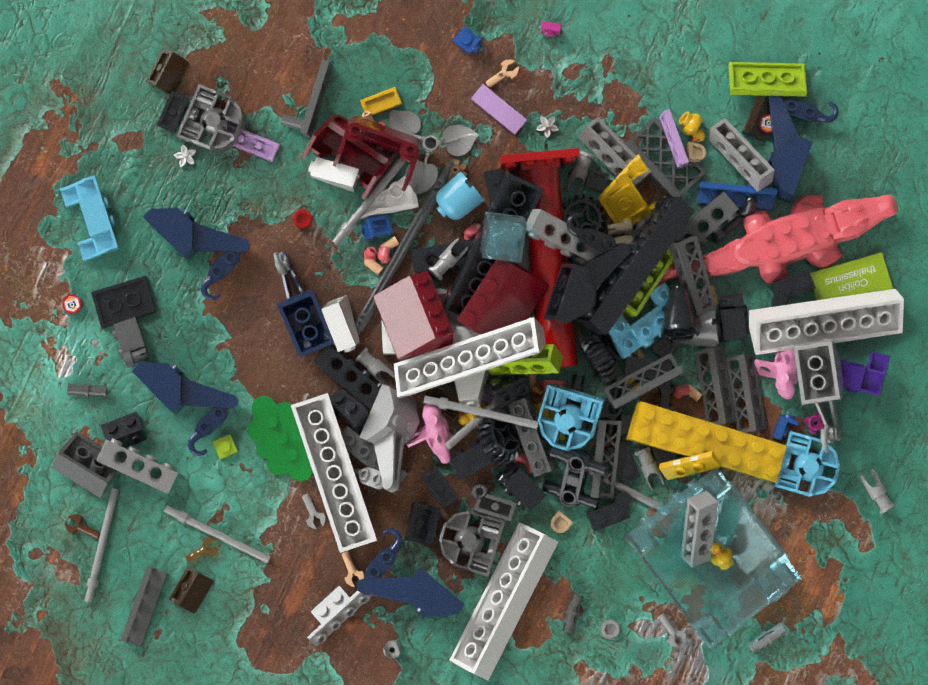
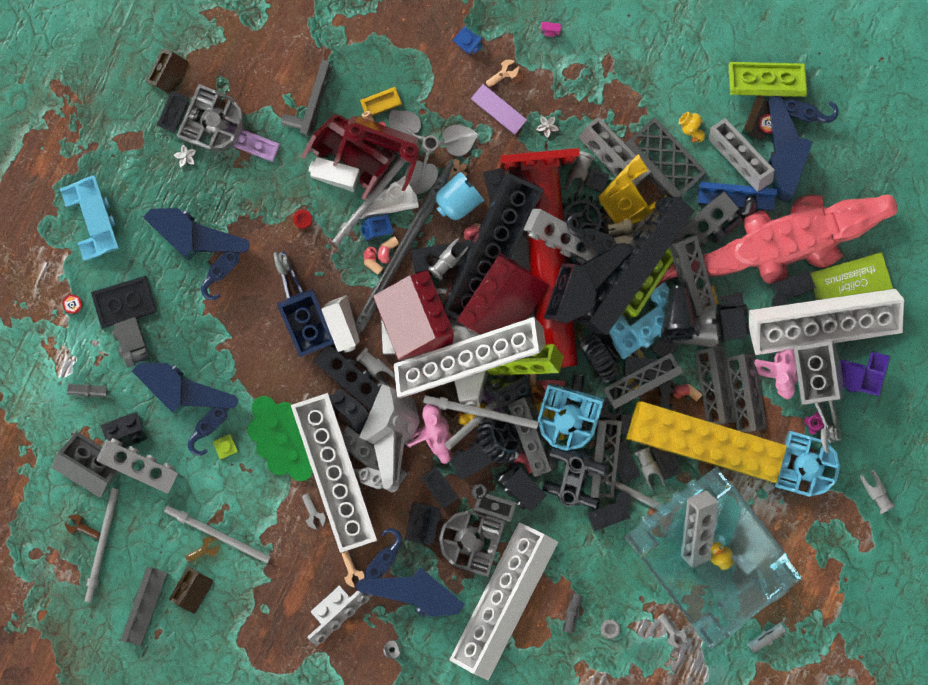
(503, 237): clear light blue brick -> none
(560, 523): tan tile -> none
(673, 139): lavender tile -> none
(689, 465): yellow plate -> none
(695, 152): tan tile -> none
(780, 429): blue bracket -> none

